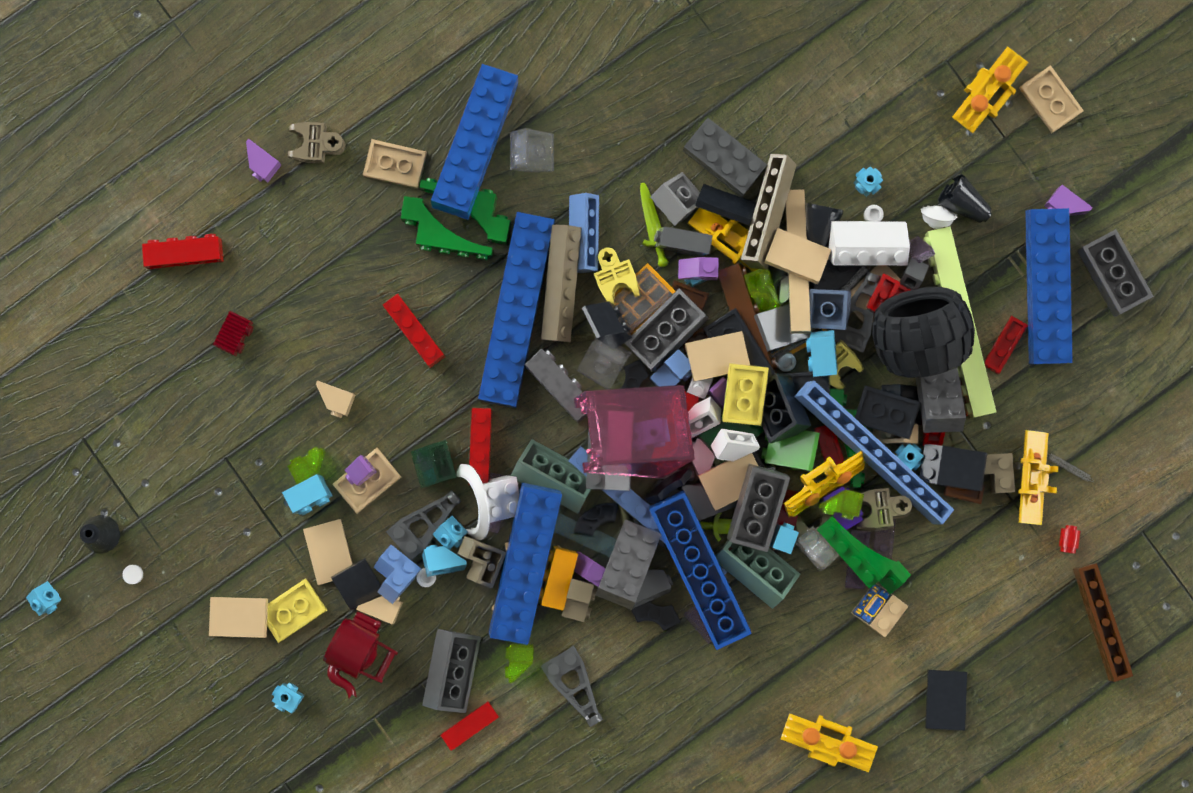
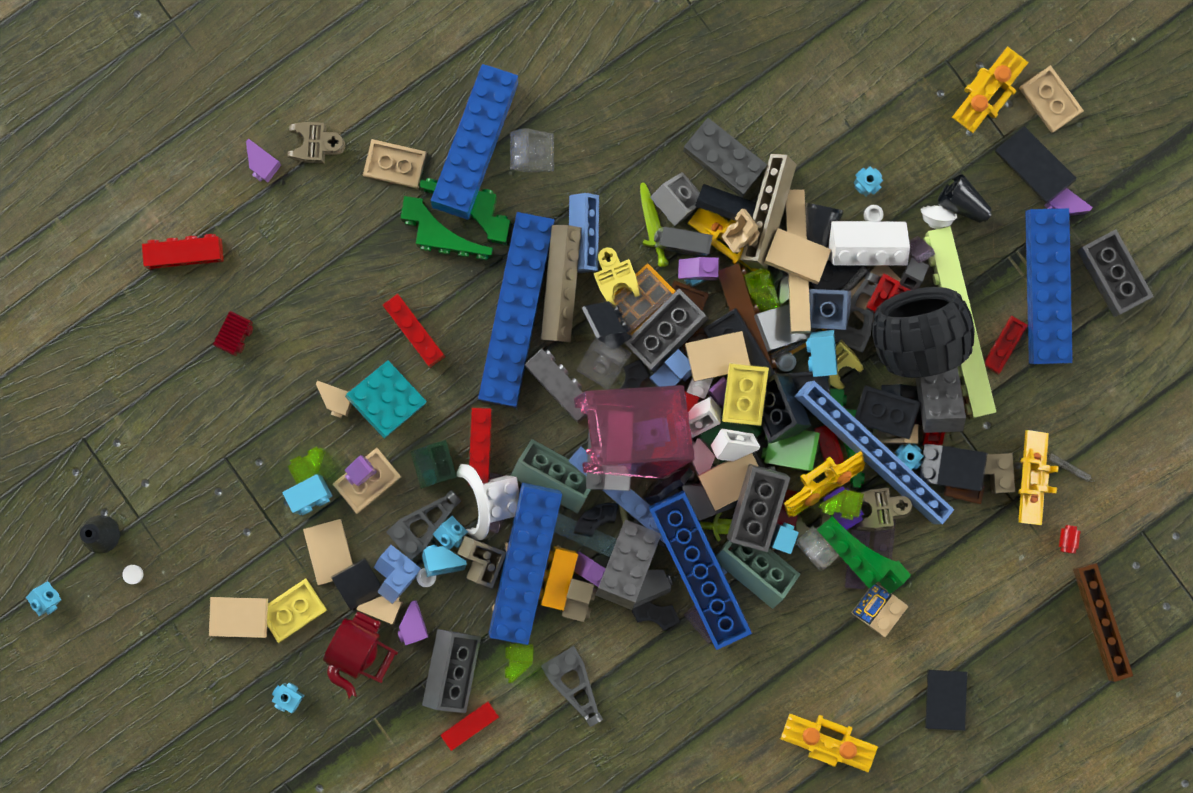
(386, 399): none -> teal plate
(412, 626): none -> medium lavender slope
(742, 232): none -> tan cylinder
(1035, 165): none -> black tile

